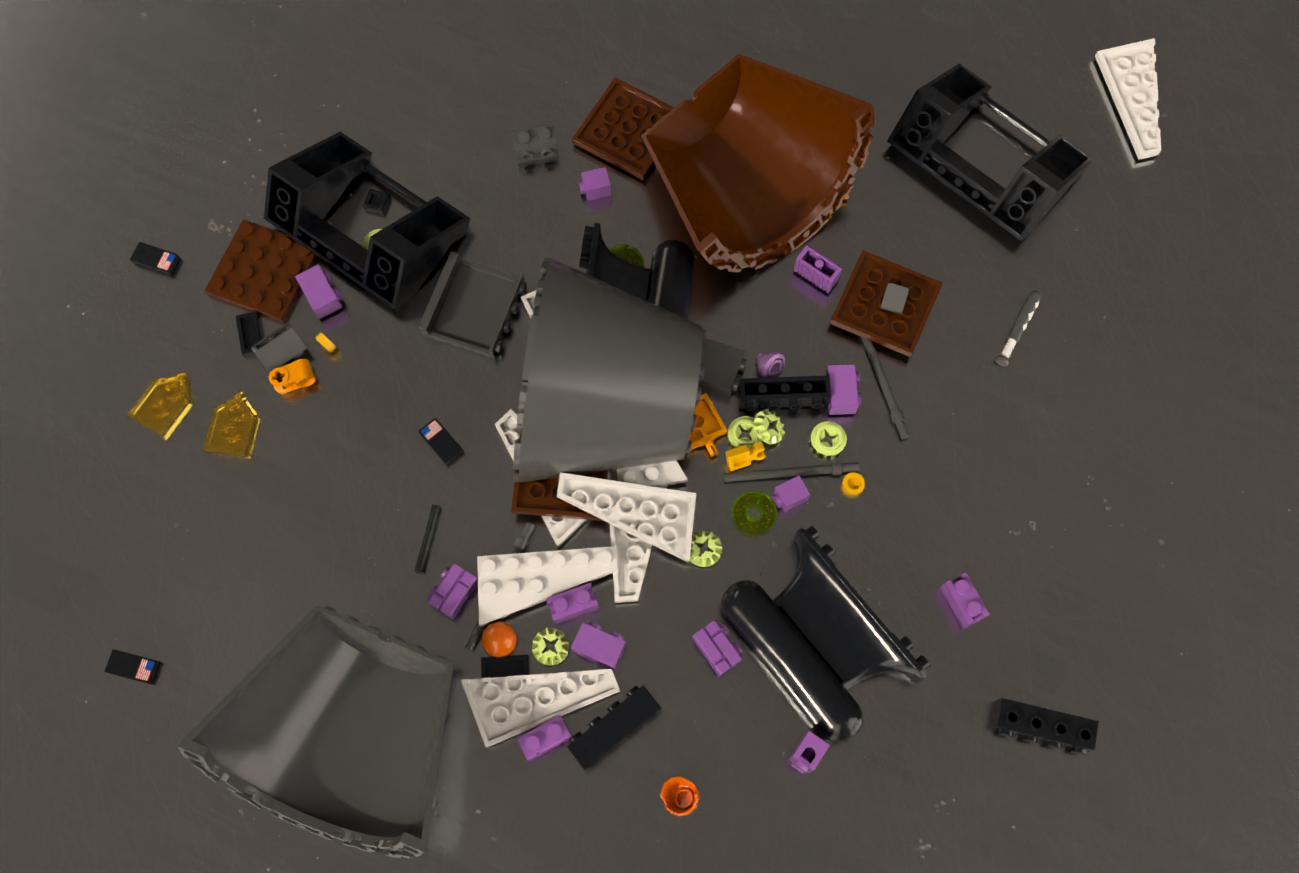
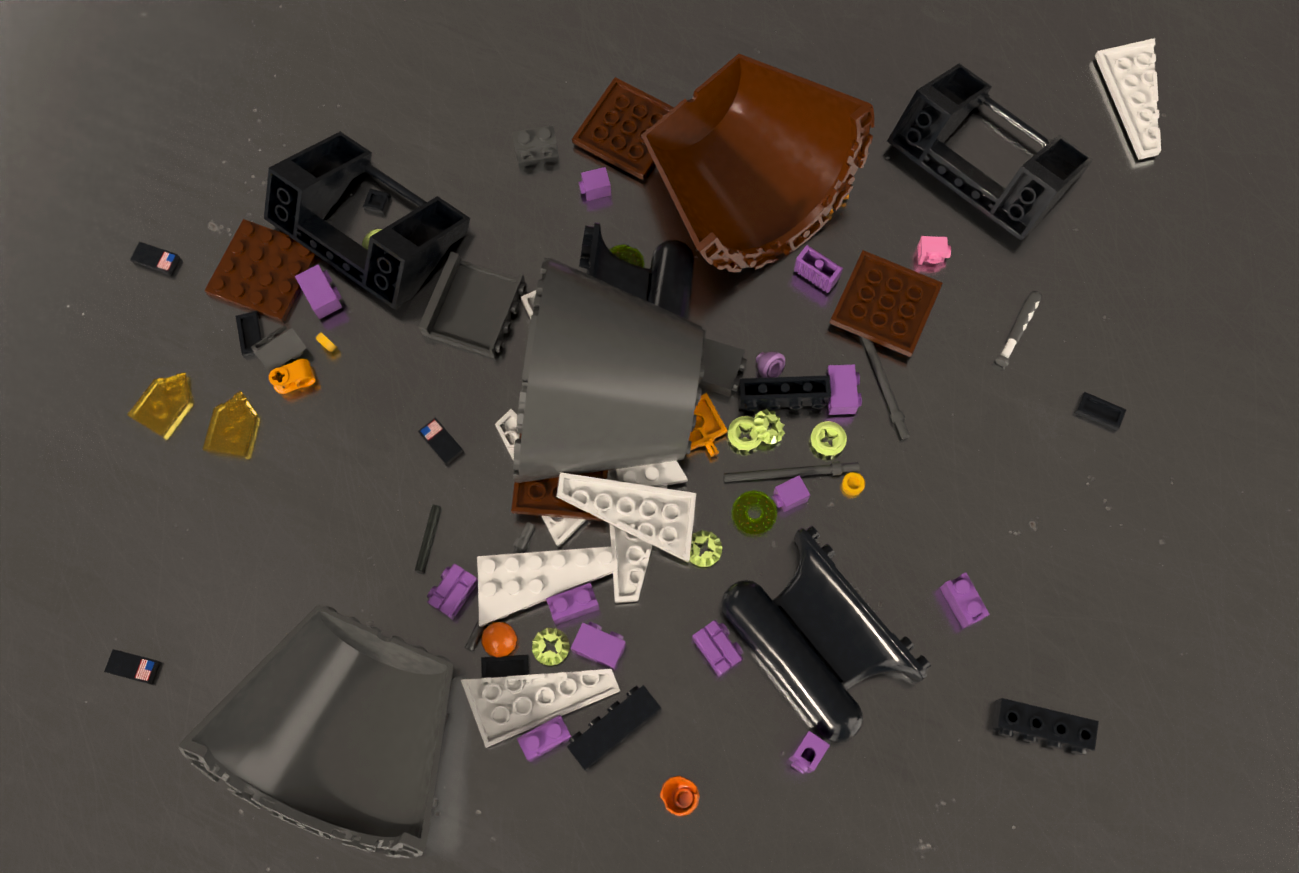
(742, 456): yellow plate -> none
(894, 298): dark grey slope -> none
(933, 249): none -> bright pink brick
(1100, 411): none -> black tile

